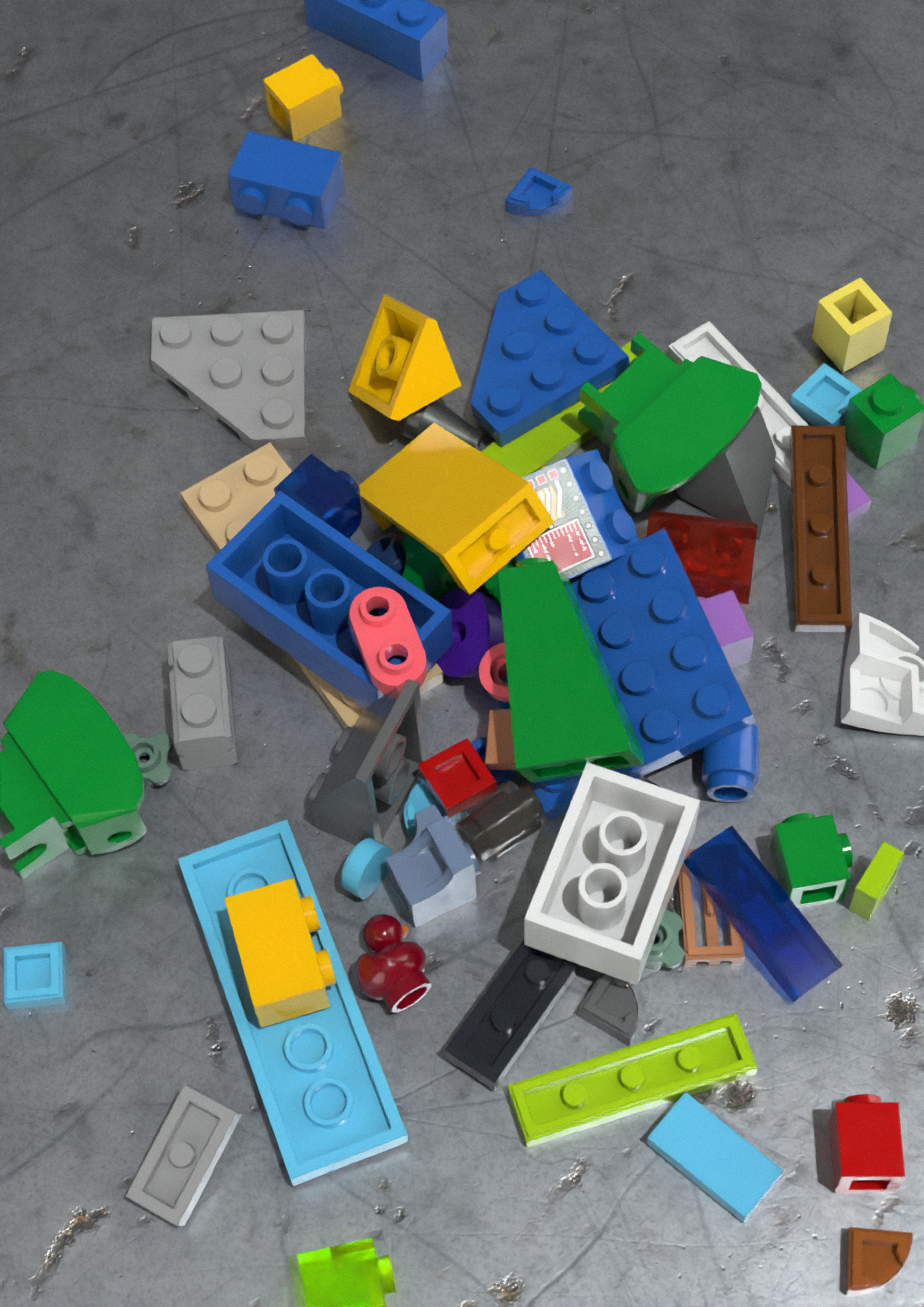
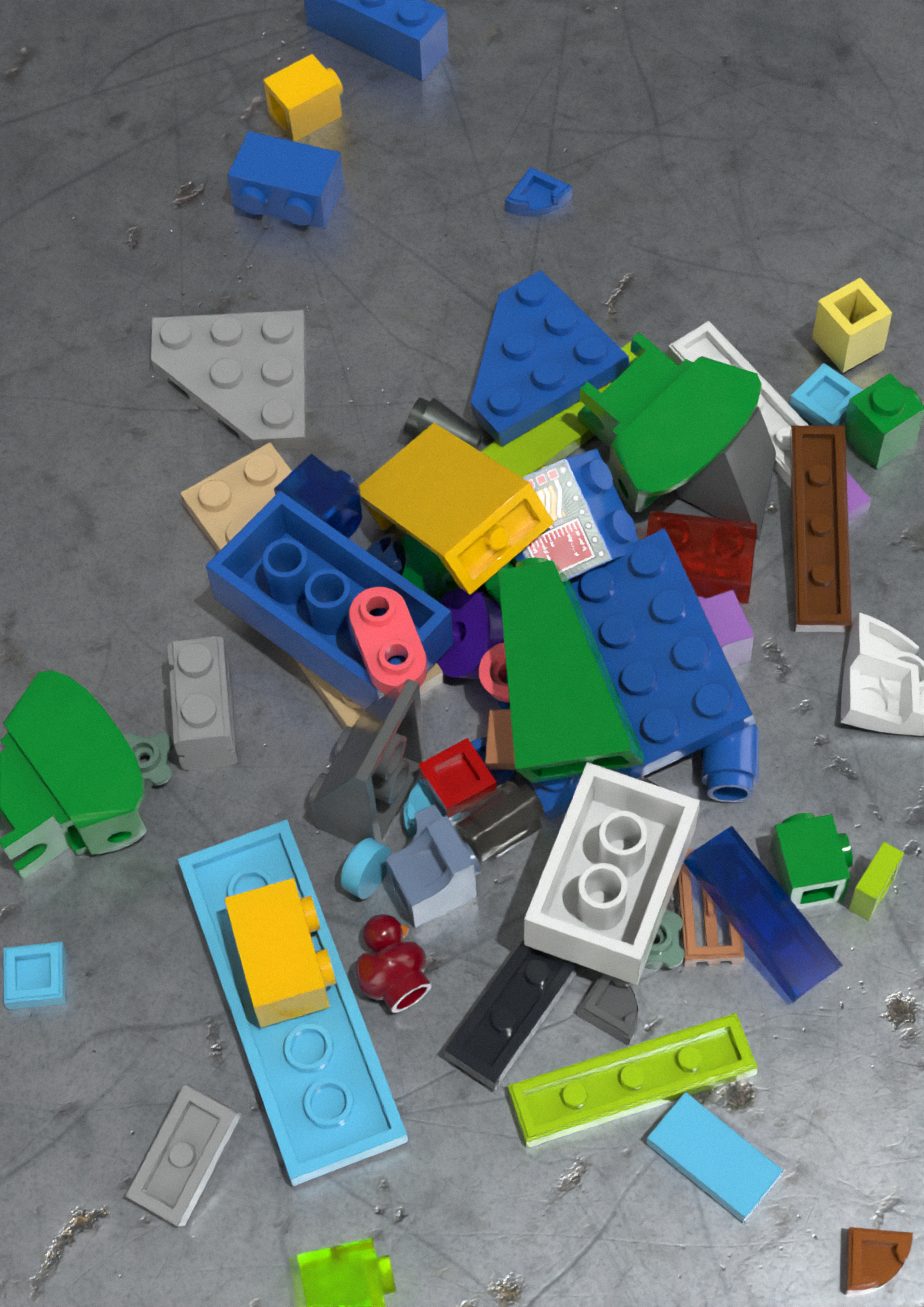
(403, 362): yellow slope -> none
(866, 1145): red brick -> none

